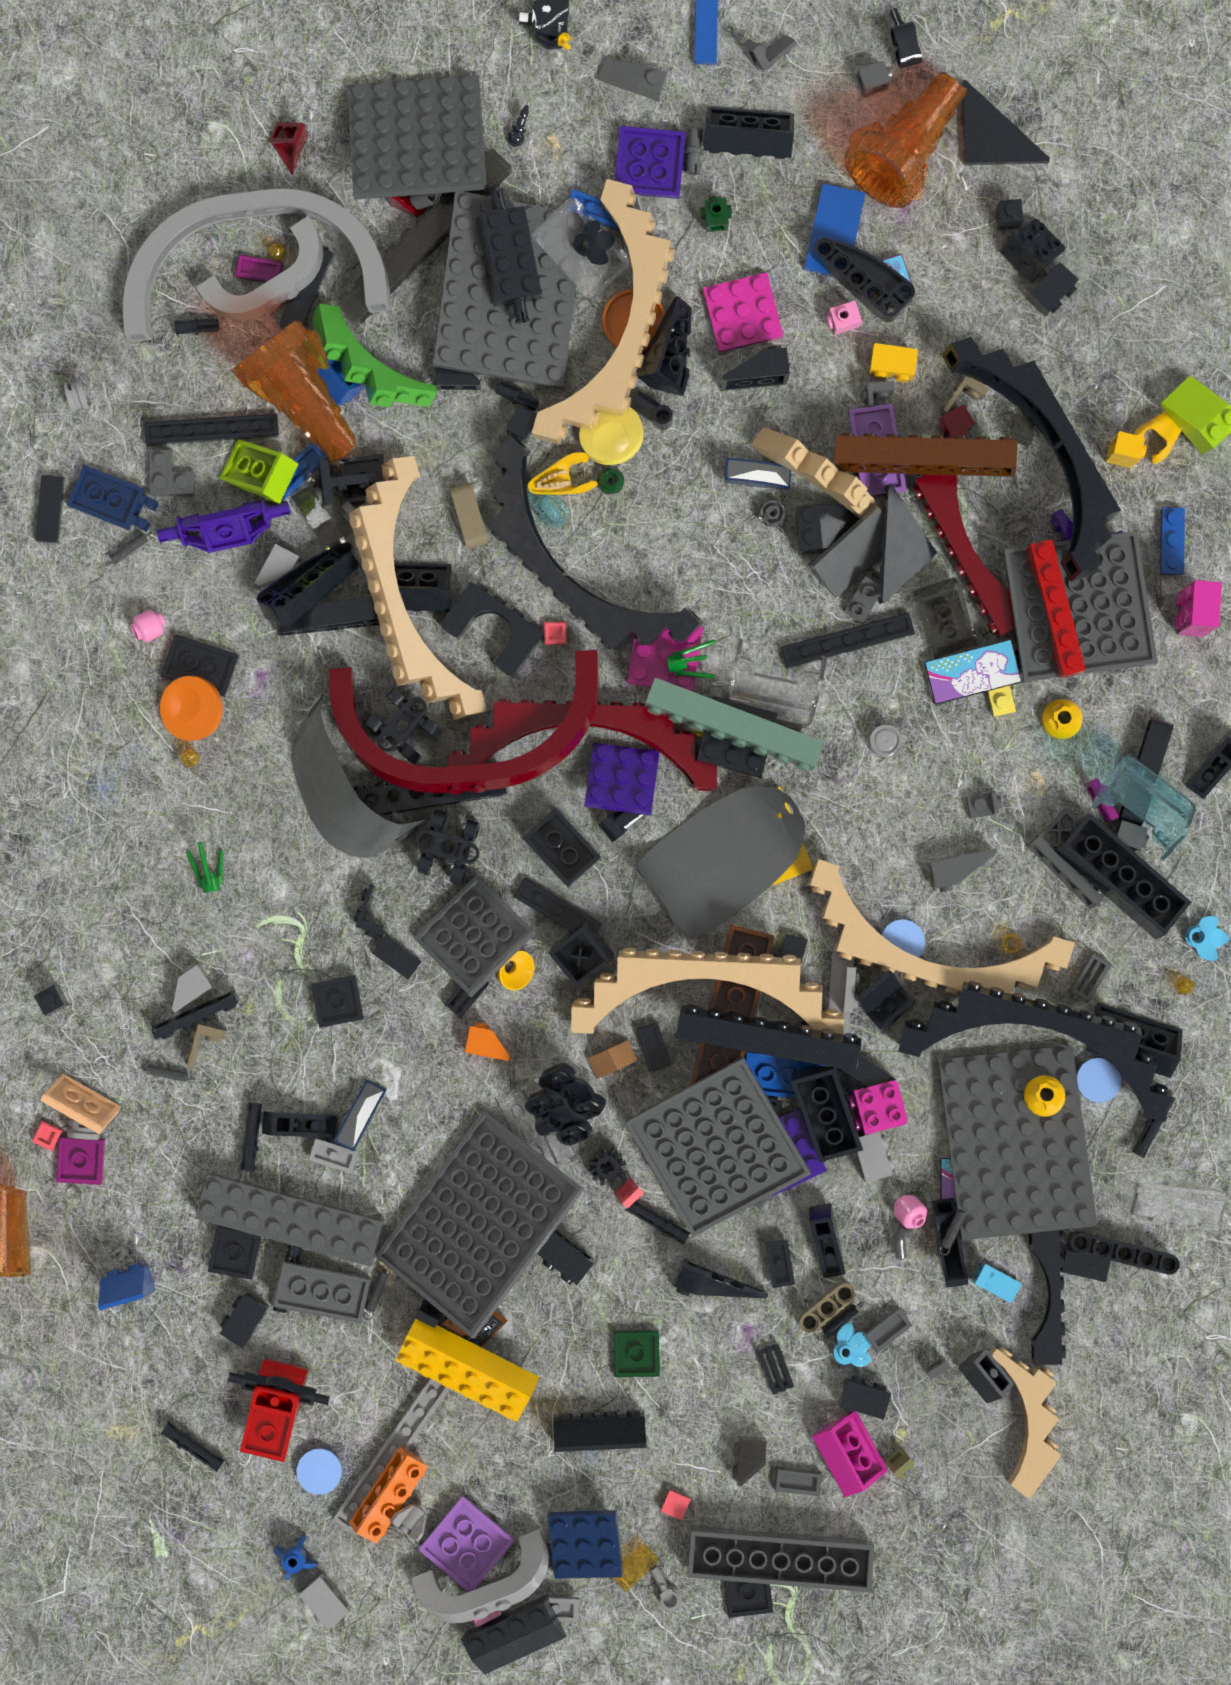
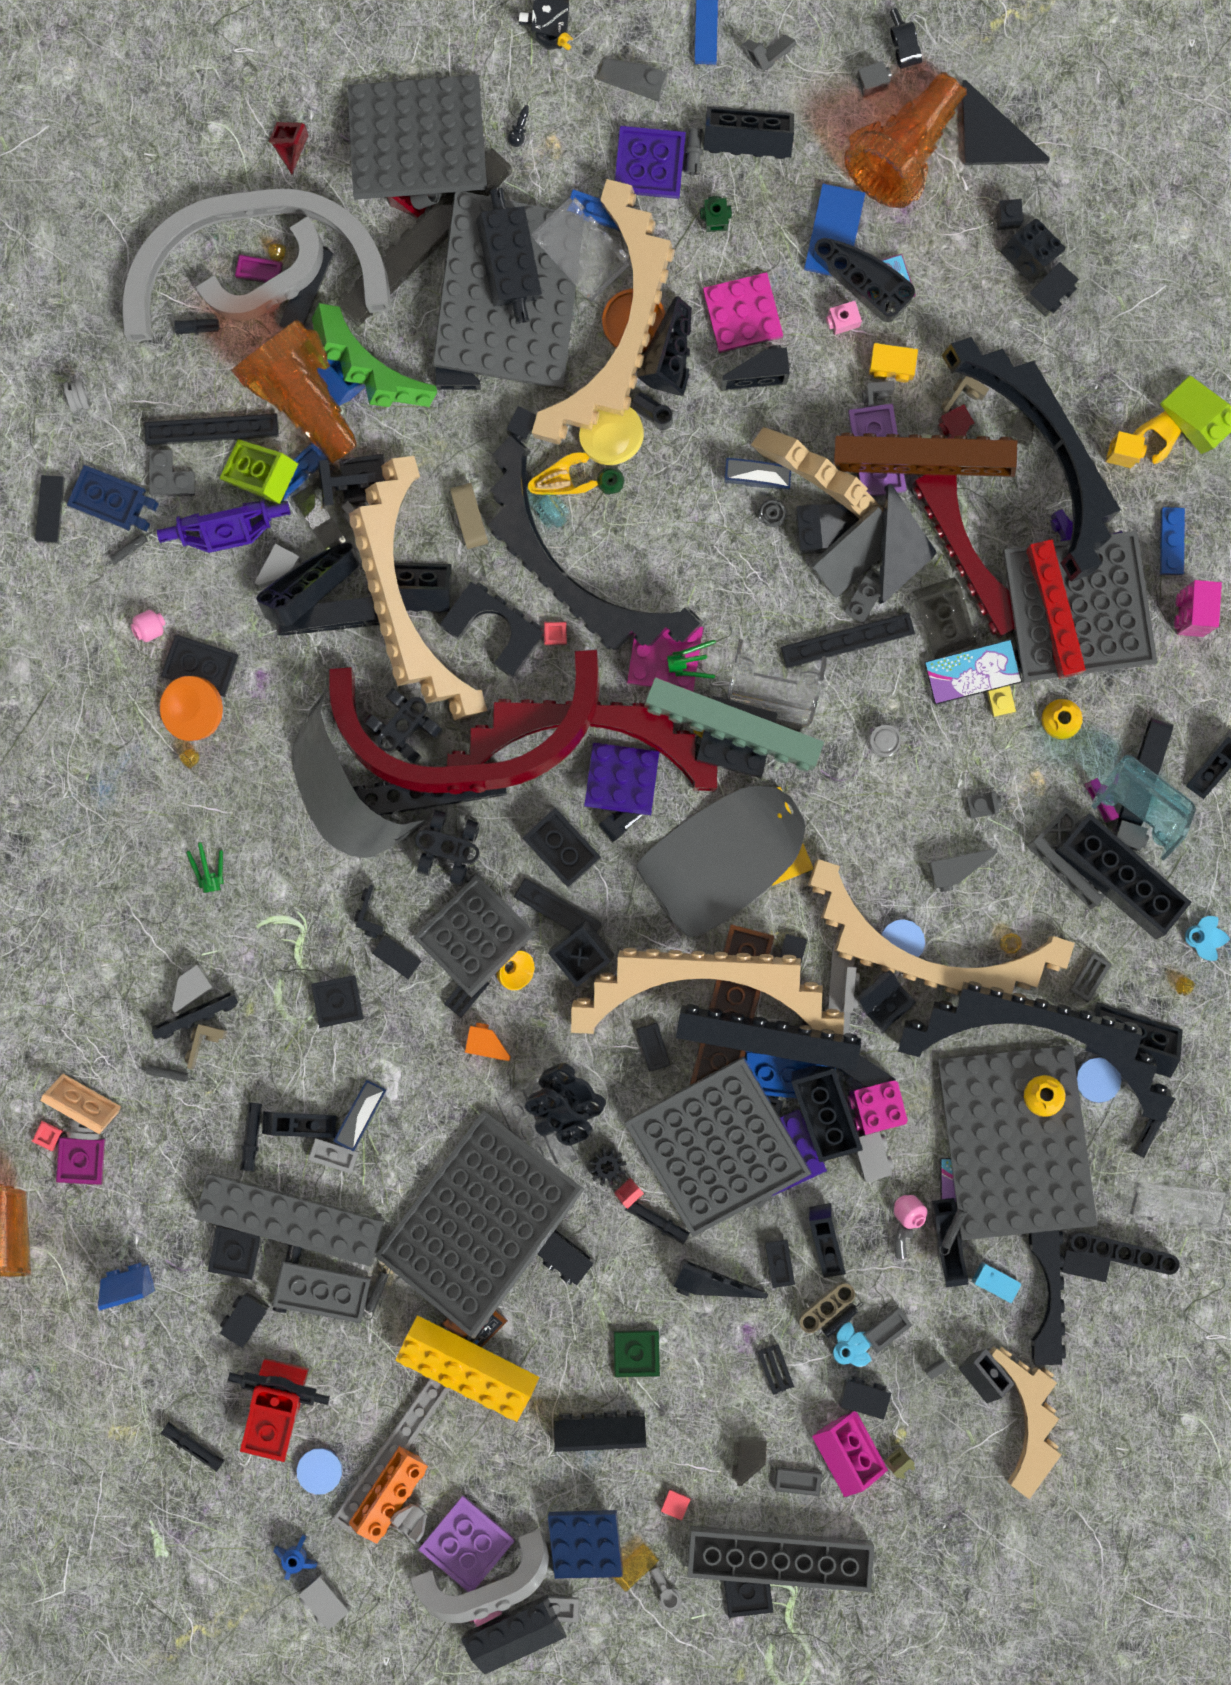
(51, 1000): black brick -> none
(428, 1314): black slope -> none
(516, 396): black axle -> none
(597, 242): black plate -> none
(612, 1059): medium nougat slope -> none

